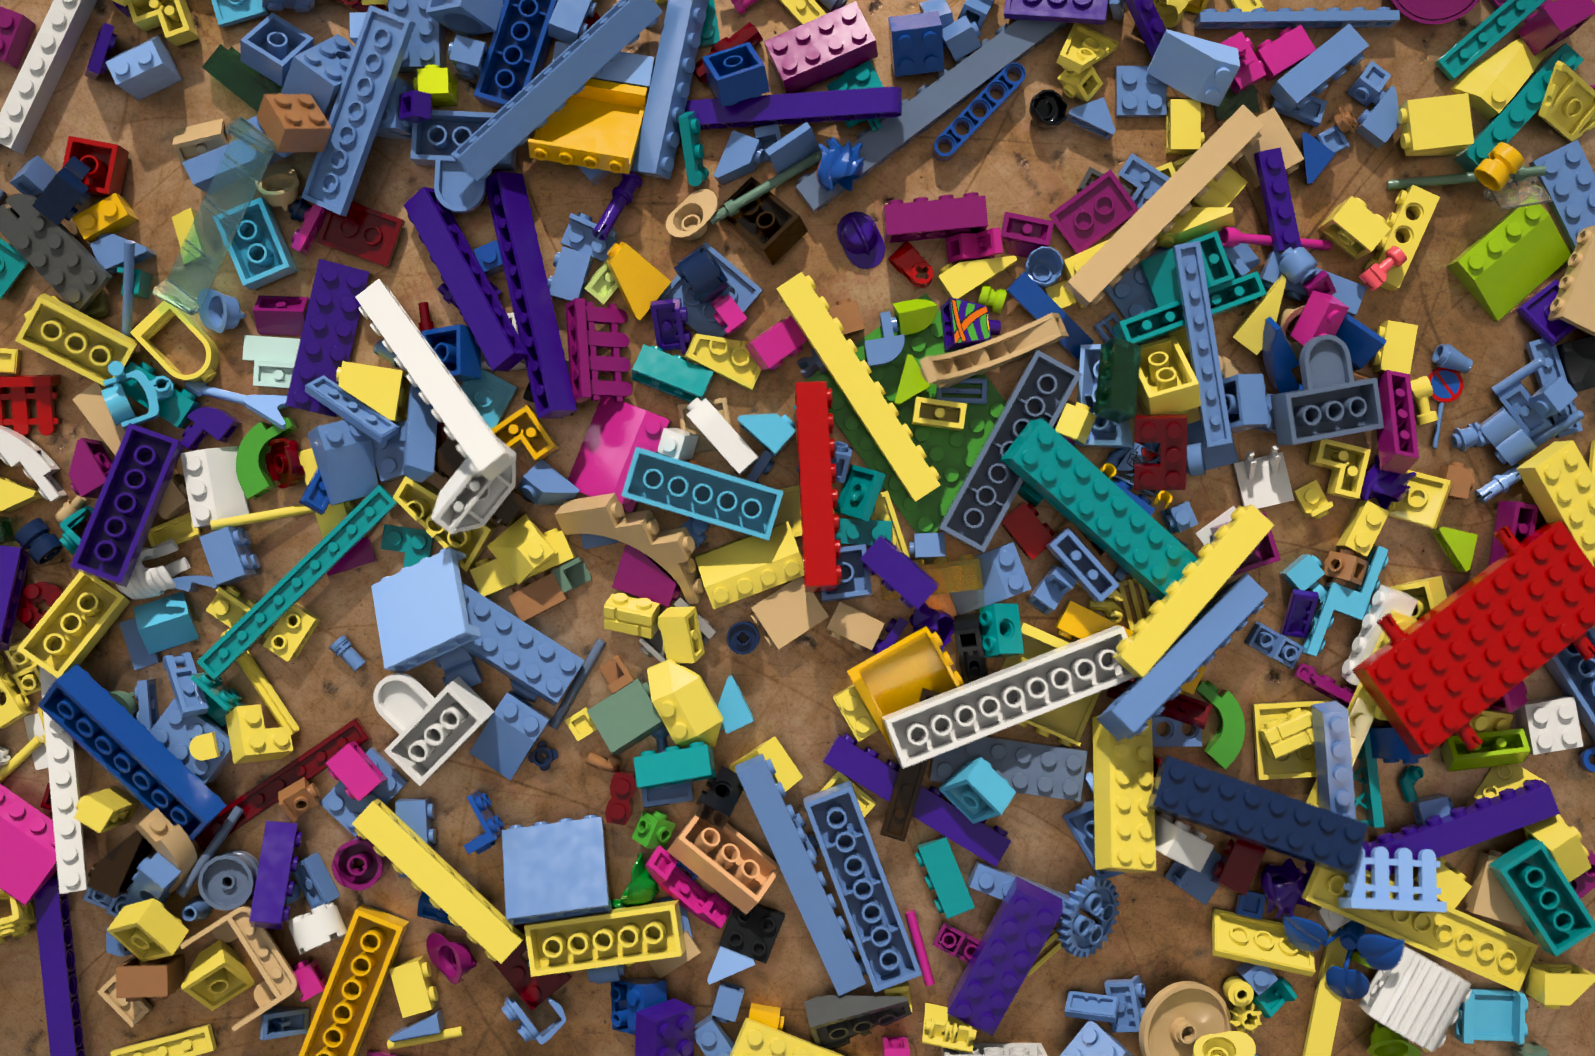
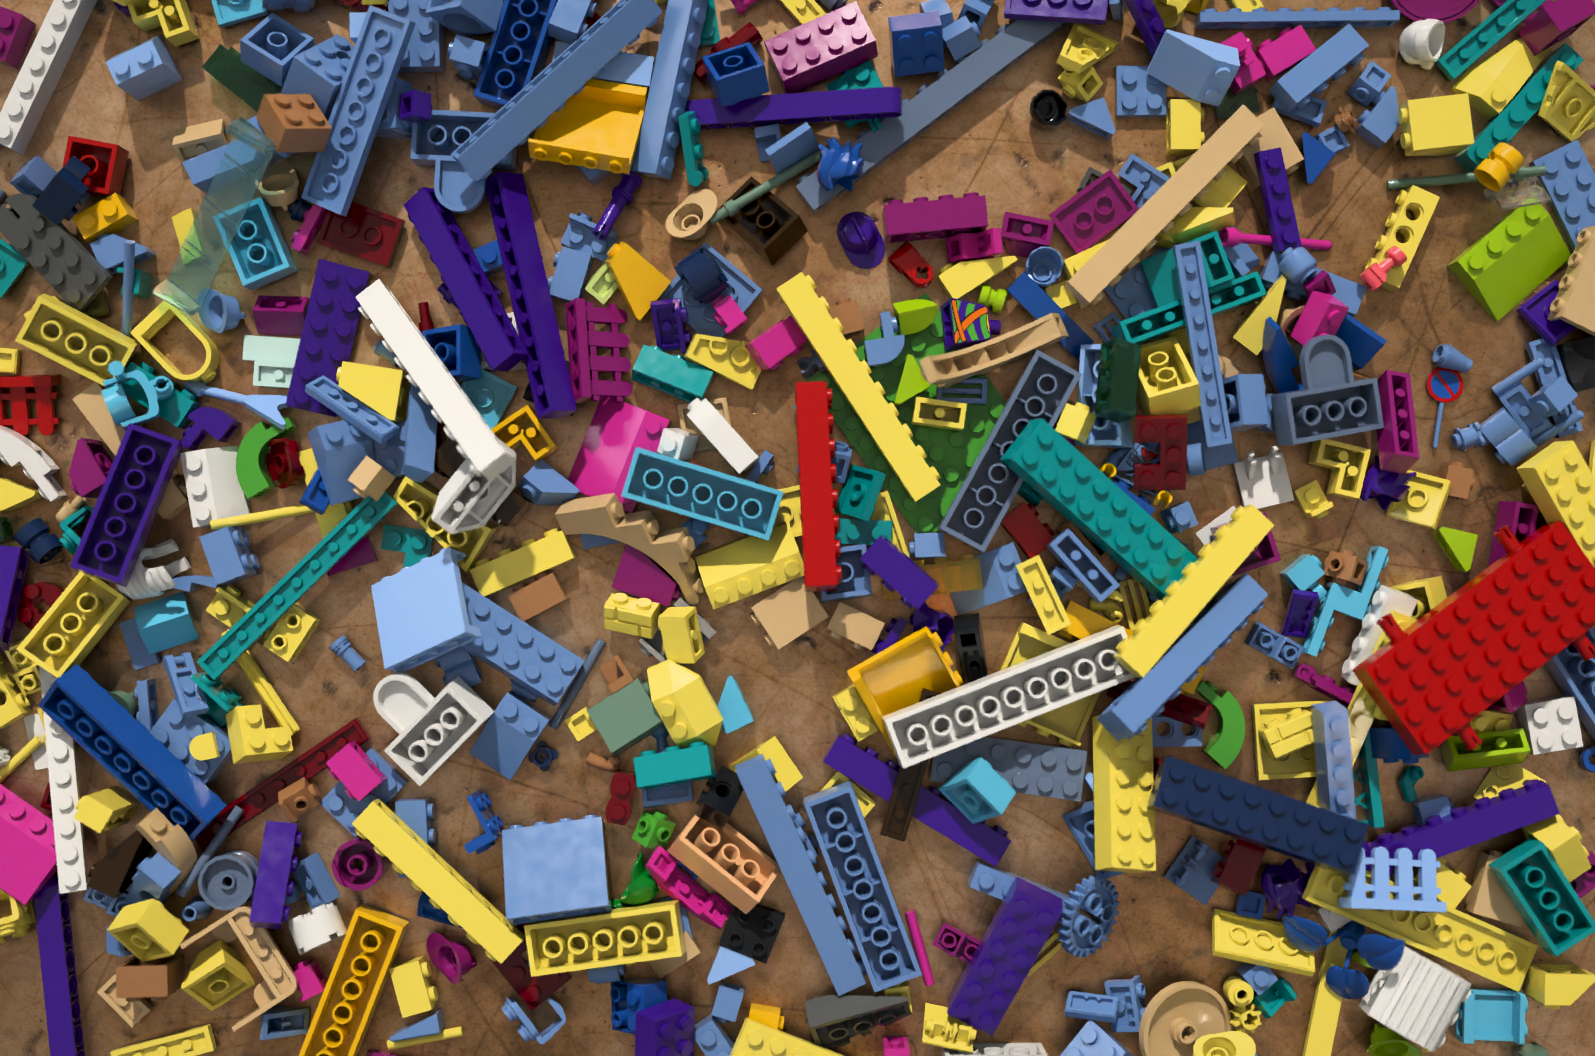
(104, 42): dark purple plate -> none
(178, 529): light yellow tile -> none
(370, 479): none -> tan brick
(438, 83): neon yellow brick -> none
(522, 549): light yellow slope -> none
(572, 575): sand green panel -> none
(739, 157): medium blue slope -> none
(743, 637): dark blue wheel -> none
(769, 430): medium azure slope -> none
(944, 876): teal brick -> none
(983, 101): blue beam -> none
(1001, 630): teal brick -> none
(1043, 594): none -> light yellow plate
(1179, 843): white brick -> none
(1355, 227): light yellow brick -> none
(1363, 528): light yellow brick -> none
(1399, 348): light yellow brick -> none
(1421, 391): light yellow leg -> none
(1422, 42): none -> white piece
(1499, 484): light blue pin -> none

